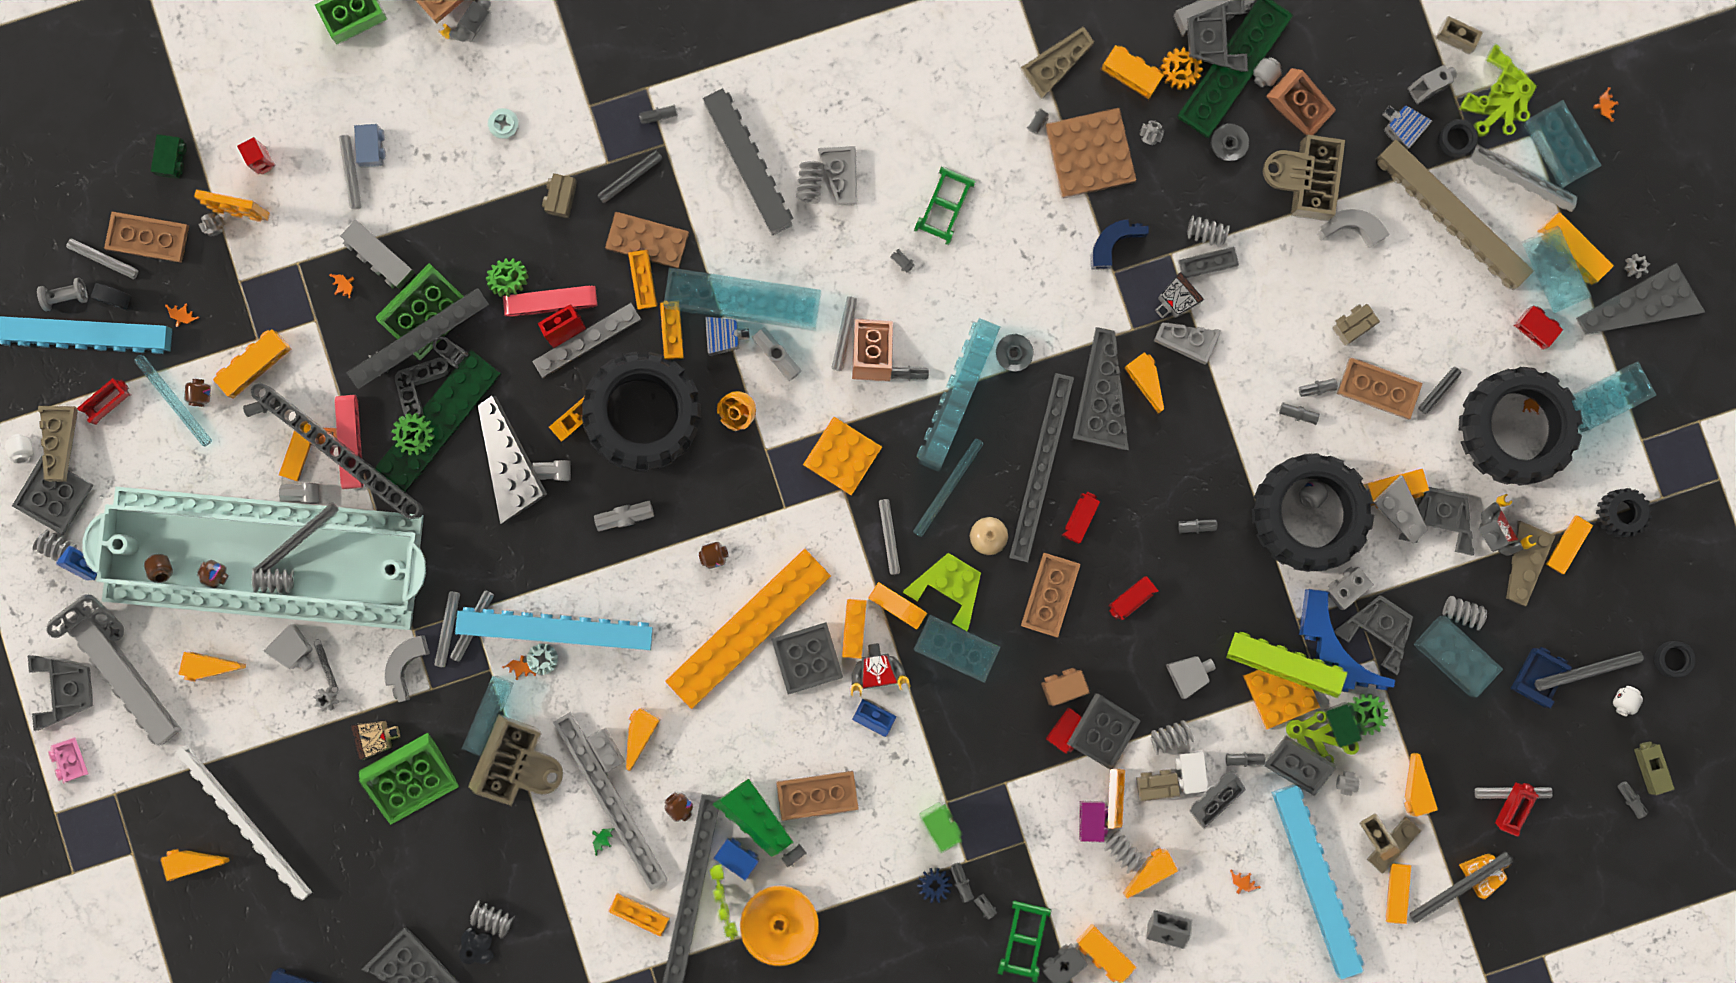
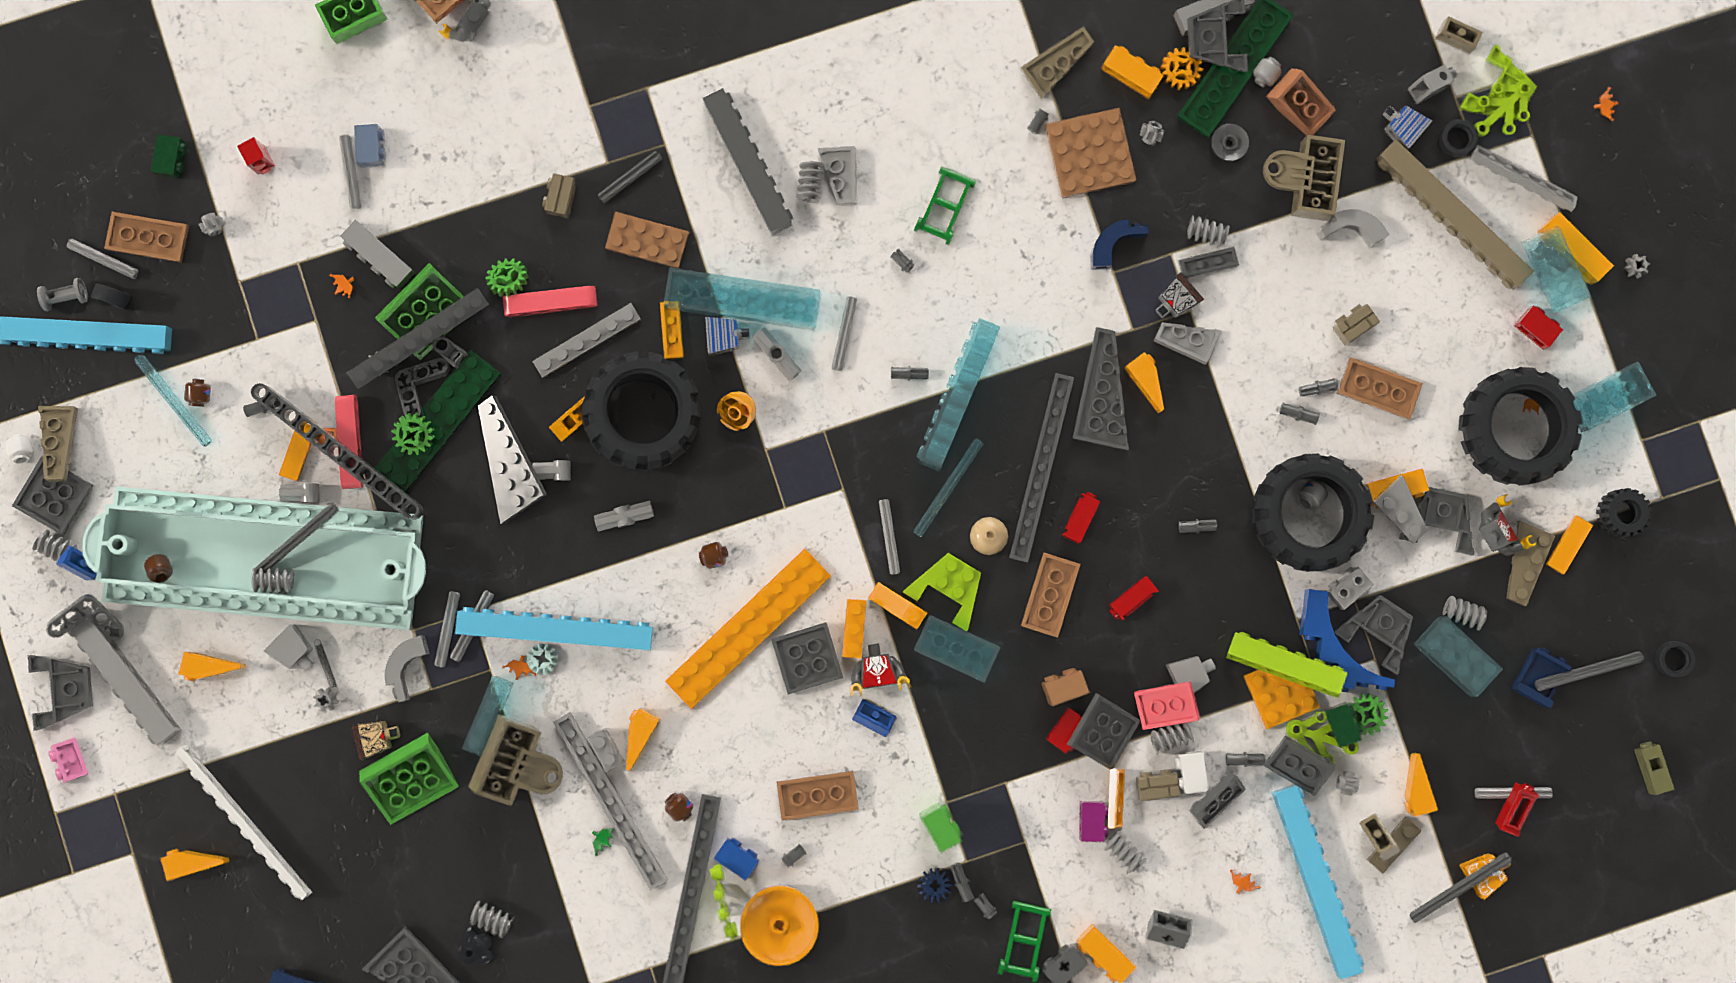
(89, 405): red window -> none
(181, 314): orange piece -> none
(212, 574): reddish brown head -> none
(235, 206): light orange plate -> none
(251, 363): light orange brick -> none
(498, 116): light aqua gear -> none
(562, 326): red brick -> none
(638, 914): light orange tile -> none
(642, 279): light orange tile -> none
(658, 114): dark grey axle -> none
(754, 817): green wedge -> none
(842, 456): light orange plate -> none
(872, 350): nougat slope -> none
(1021, 346): dark grey dish -> none
(1153, 870): light orange slope -> none
(1167, 705): none -> coral plate
(1398, 893): light orange tile -> none
(1439, 390): dark grey axle -> none
(1562, 144): clear light blue brick -> none
(1628, 701): white head -> none
(1633, 800): dark grey axle -> none
(1653, 300): dark grey wing -> none

